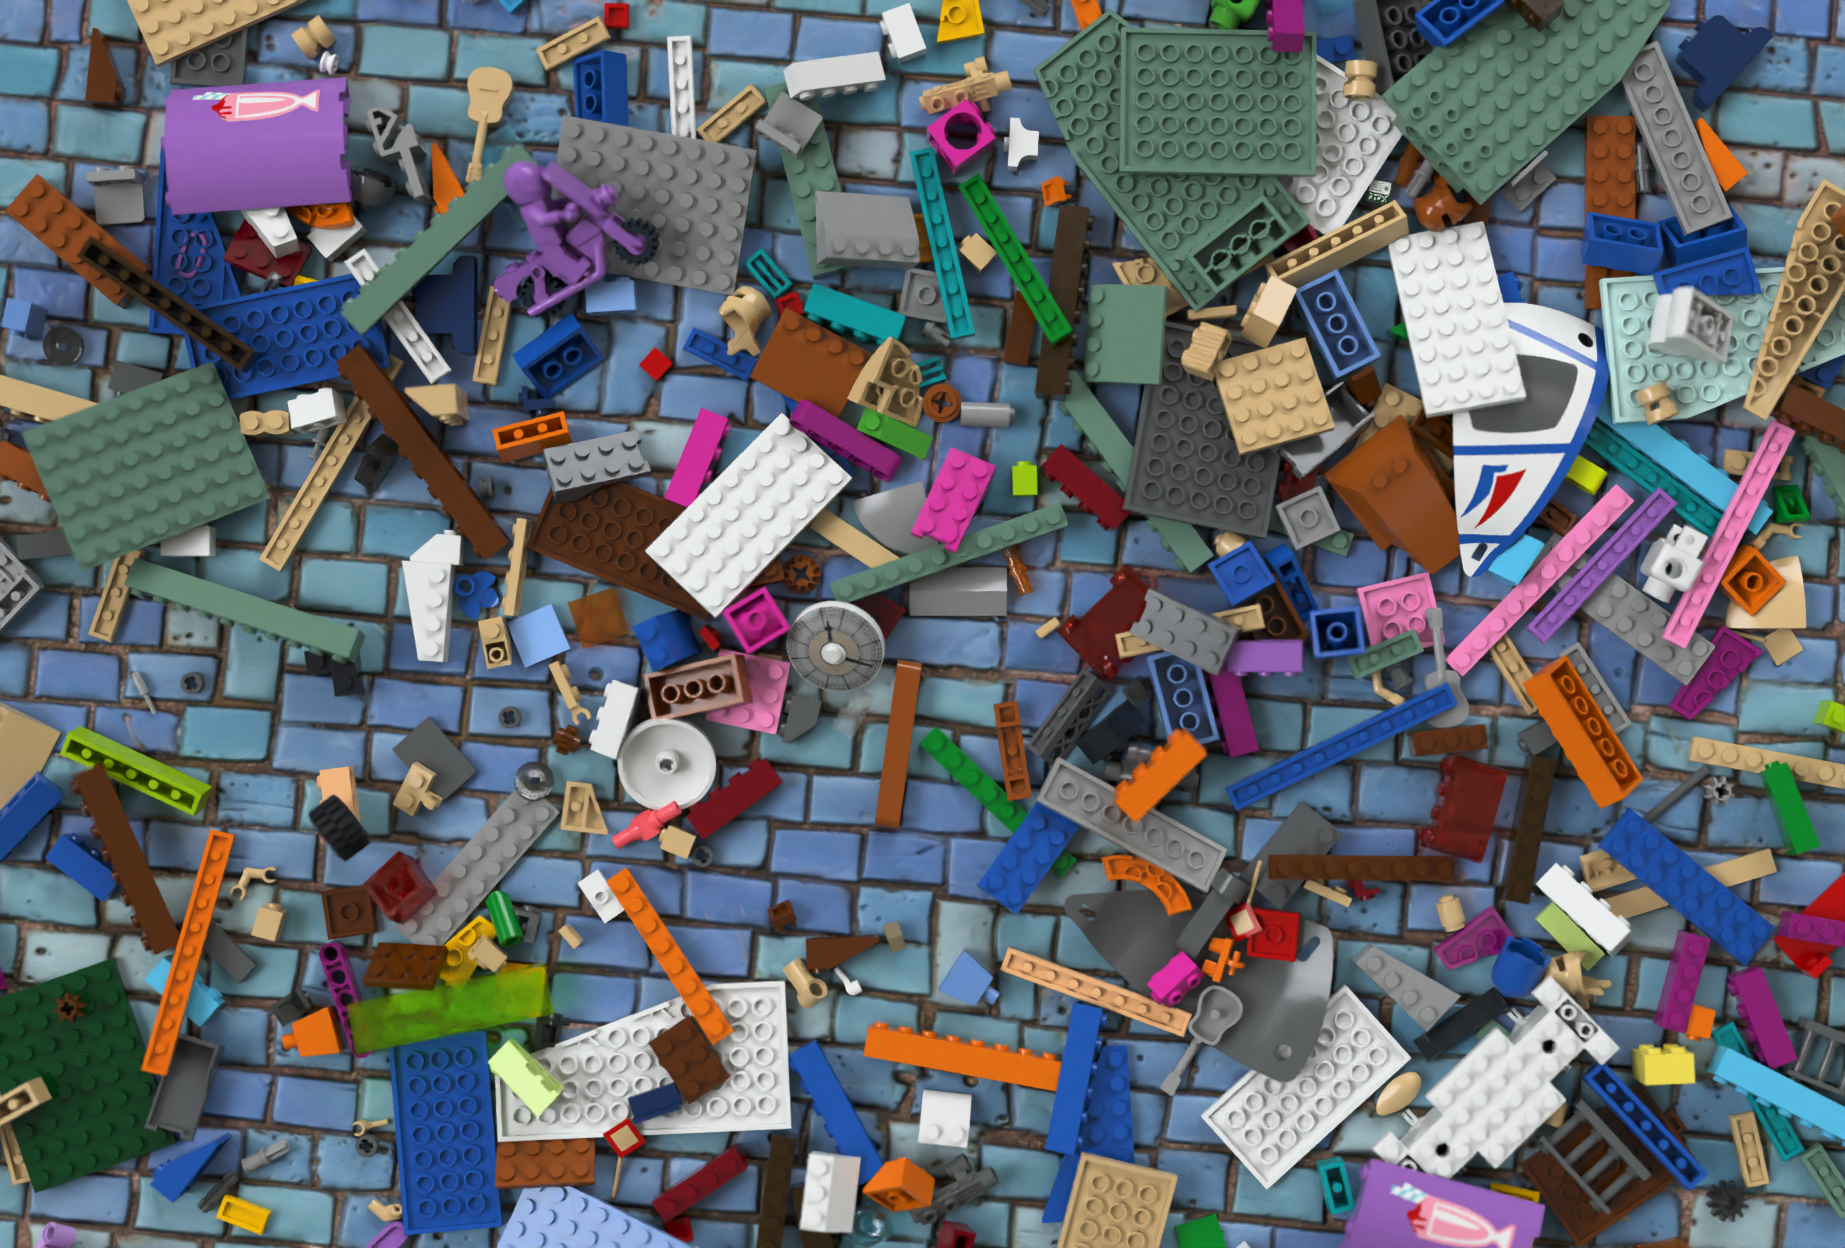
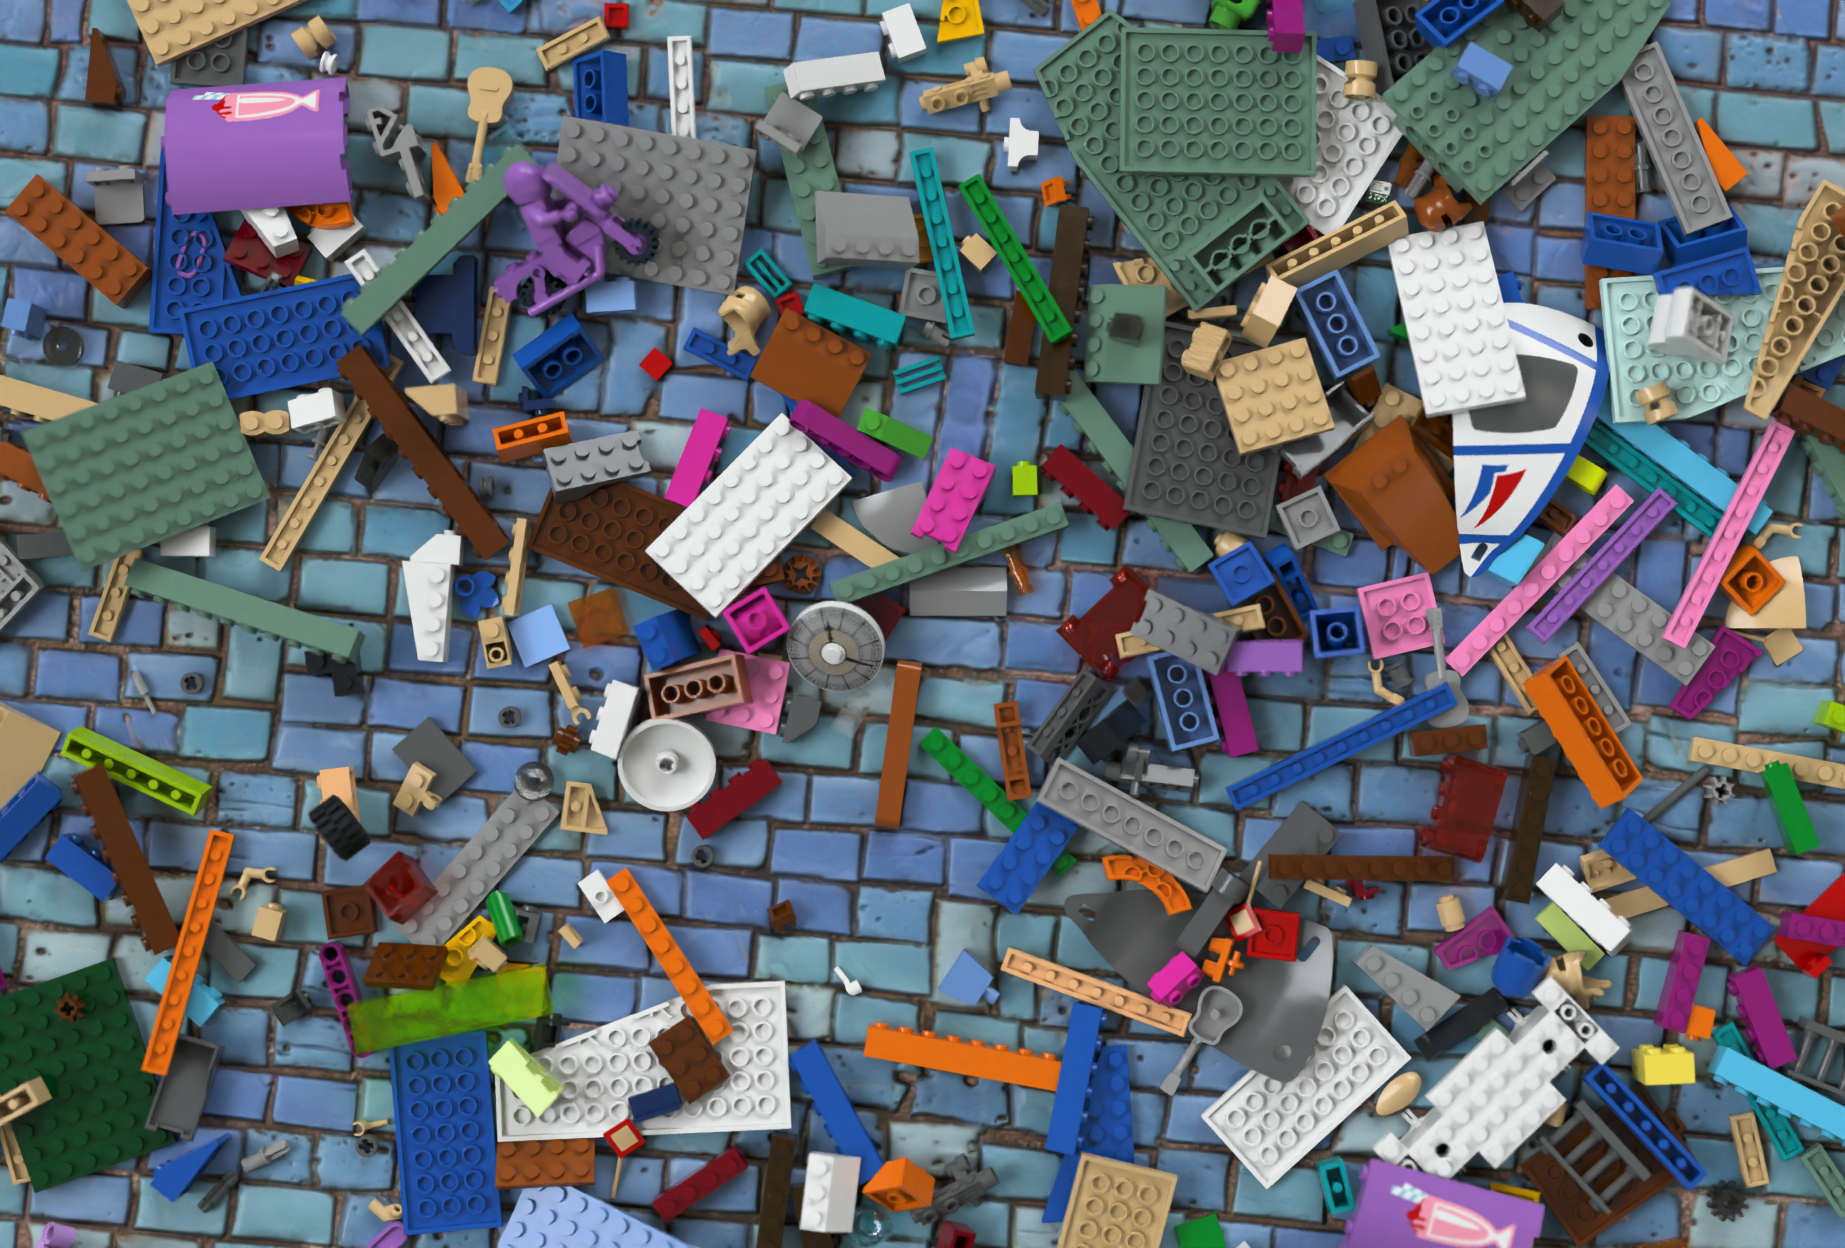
(168, 304): dark brown brick -> none
(243, 1214): yellow tile -> none
(316, 1034): orange torso -> none
(371, 187): dark grey cylinder -> none
(646, 825): coral pin -> none
(677, 841): tan brick -> none
(680, 1228): red tile -> none
(732, 115): tan tile -> none
(809, 988): tan piece -> none
(830, 951): reddish brown slope -> none
(890, 384): tan brick -> none
(894, 936): dark tan piece -> none
(935, 393): dark orange gear -> none
(945, 1118): white slope -> none
(960, 159): dark pink brick -> none
(986, 414): light grey brick -> none
(1047, 628): tan tile -> none
(1125, 328): none -> clear smoke slope
(1159, 774): orange brick -> none
(1385, 653): sand green plate -> none
(1481, 70): none -> medium blue brick
(1682, 559): white piece -> none
(1718, 56): dark blue brick -> none
(1736, 463): tan plate -> none
(1788, 505): green slope -> none

